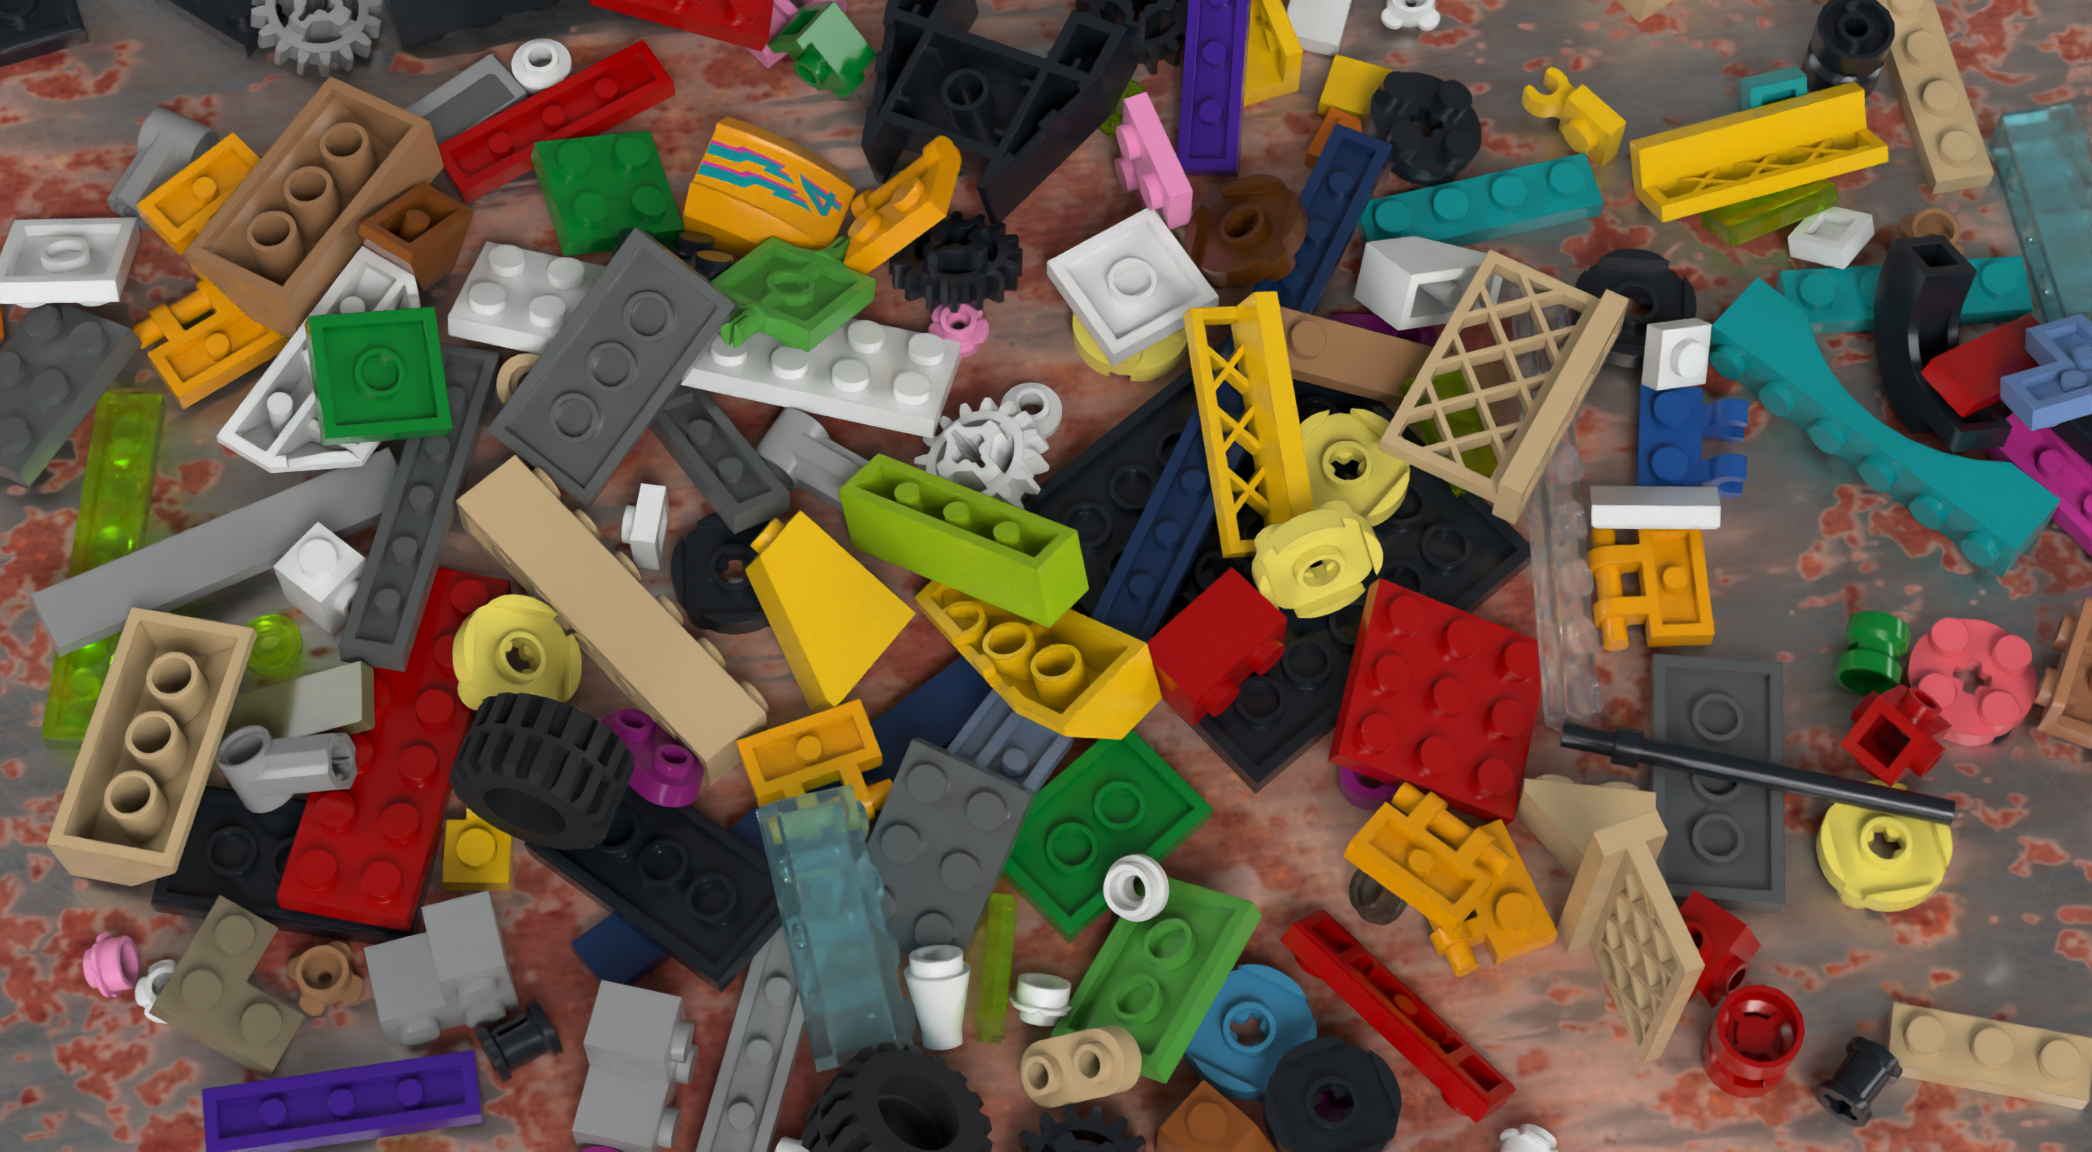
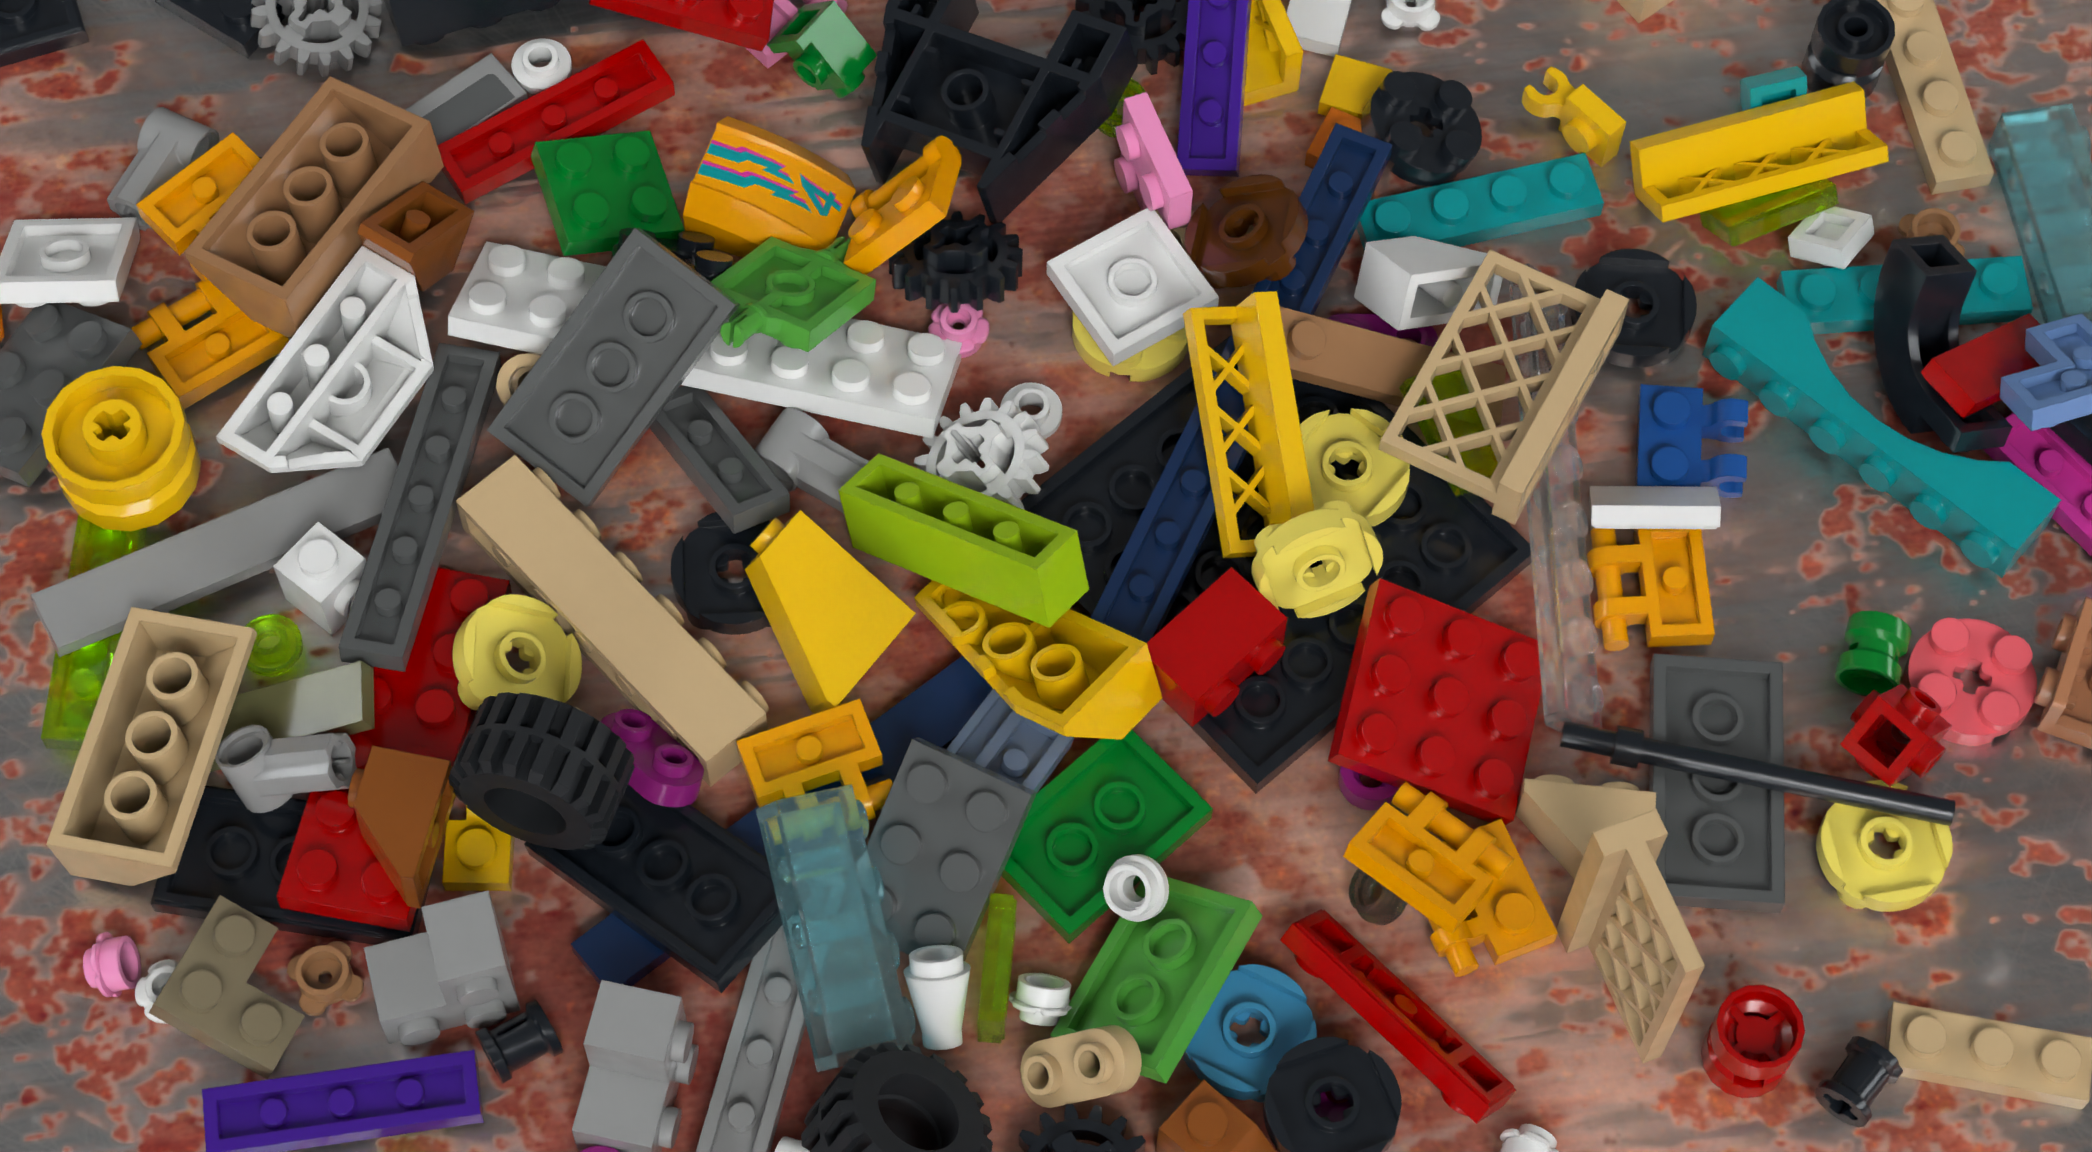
(121, 448): none -> yellow wheel
(378, 376): green plate -> none
(403, 814): none -> dark orange slope
(647, 526): white plate -> none
(1676, 354): white plate -> none
(1723, 945): red brick -> none

